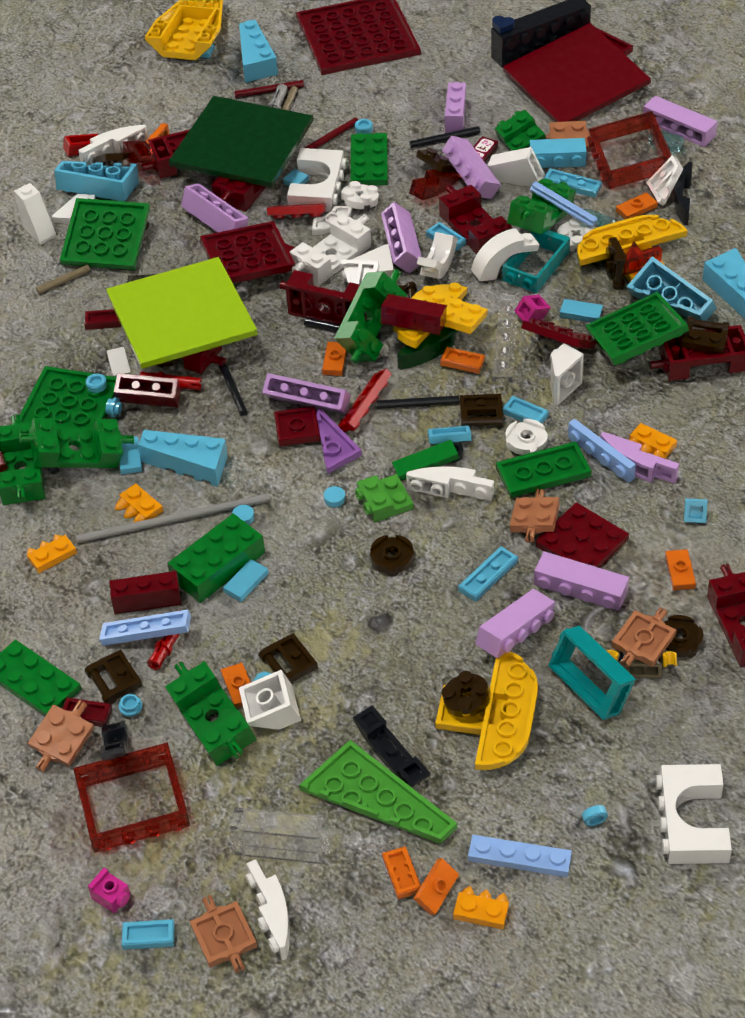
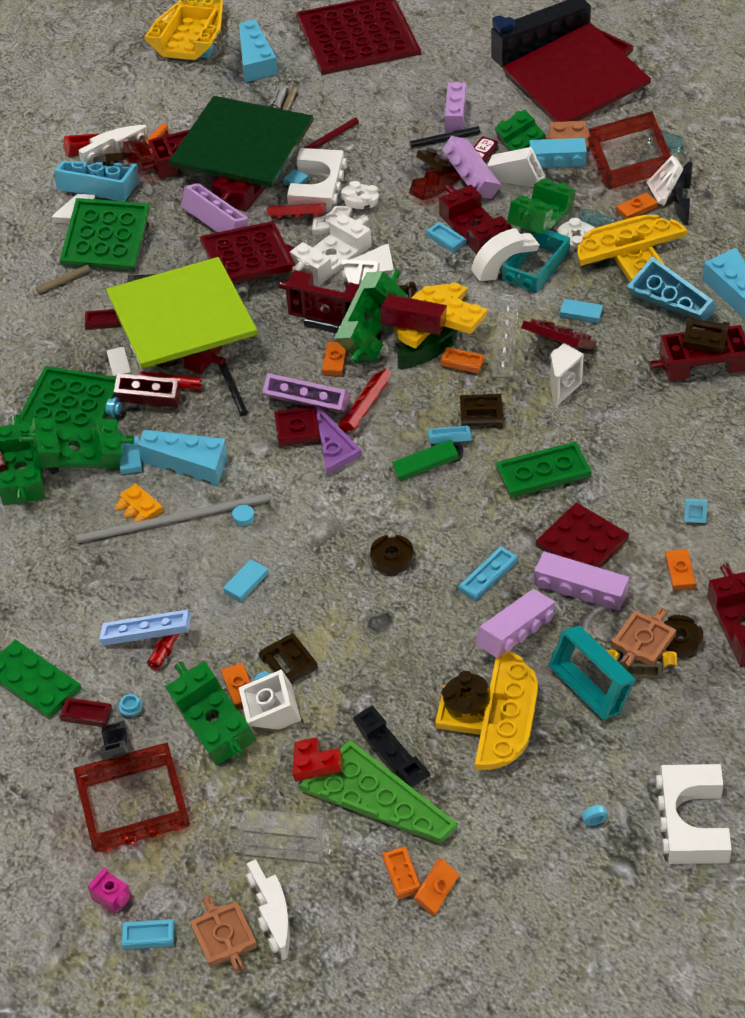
(34, 214): white slope -> none
(51, 553): light orange plate -> none
(61, 735): nougat plate -> none
(96, 383): medium azure tile -> none
(120, 673): dark brown plate -> none
(145, 592): dark red brick -> none
(216, 557): green brick -> none
(266, 89): dark red bar -> none
(311, 763): none -> red plate
(334, 496): medium azure tile -> none
(363, 126): medium azure tile -> none
(369, 159): green plate -> none
(383, 497): bright green plate -> none
(401, 237): lavender brick -> none
(427, 401): black bar -> none
(439, 257): white arch -> none
(443, 480): white slope -> none
(481, 908): light orange plate -> none
(520, 855): light blue plate -> none
(521, 409): medium azure tile -> none
(521, 446): white plate -> none
(532, 307): dark pink brick -> none
(534, 515): nougat plate -> none
(563, 204): light blue axle -> none
(581, 184): medium azure tile -> none
(601, 450): light blue plate -> none
(615, 263): dark brown plate -> none
(636, 328): green plate -> none
(638, 258): clear red slope -> none
(647, 465): lavender slope -> none
(653, 441): light orange plate -> none
(682, 121): lavender brick -> none

